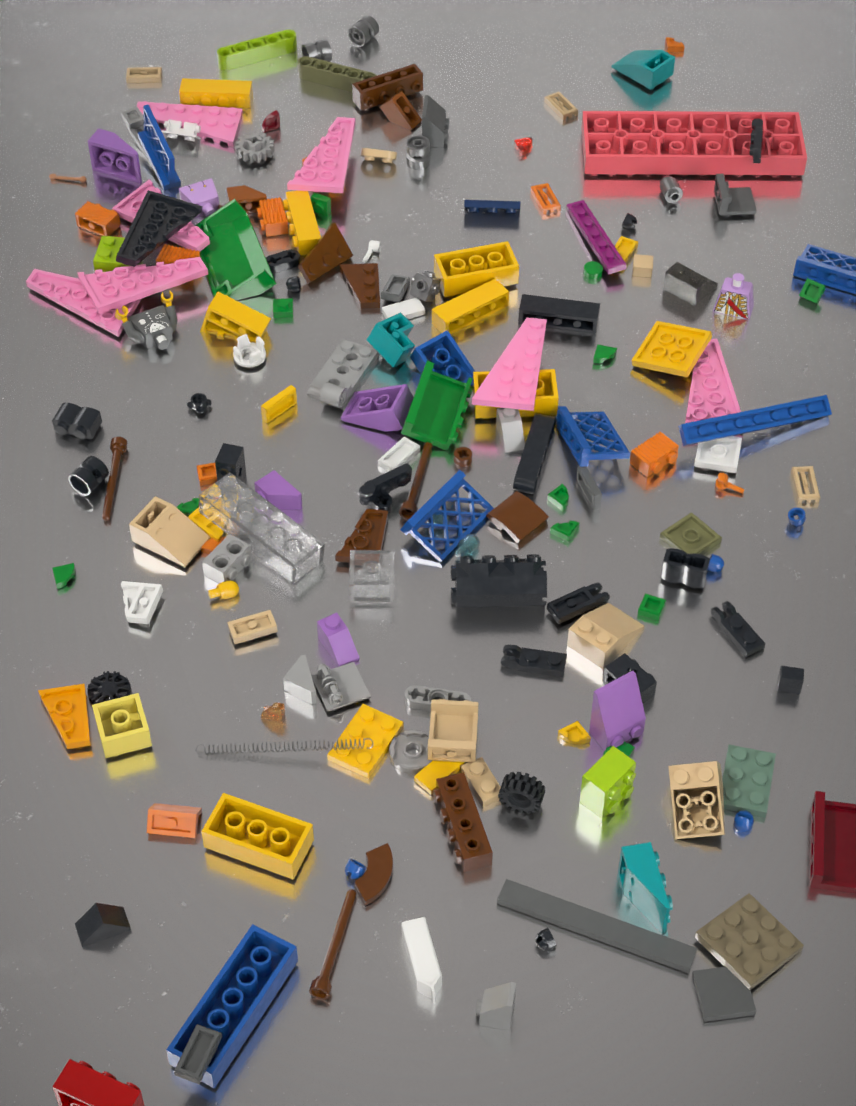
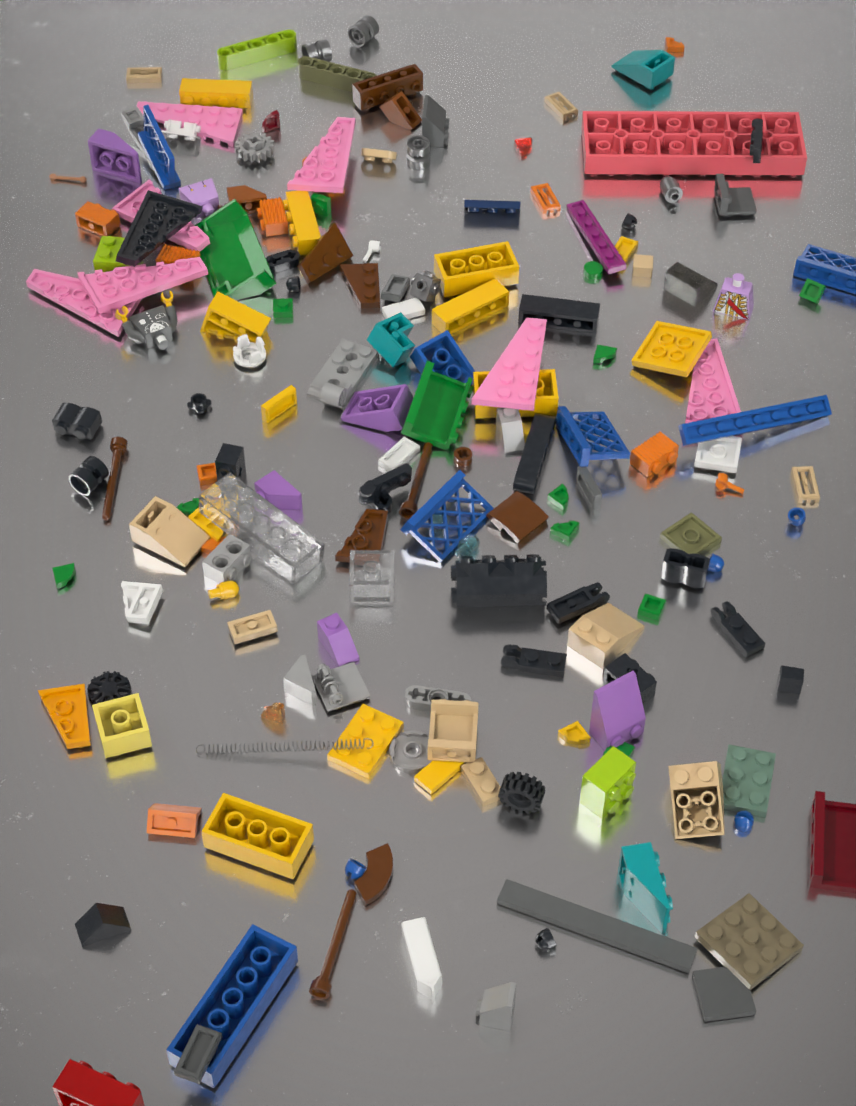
(463, 821): reddish brown brick -> none

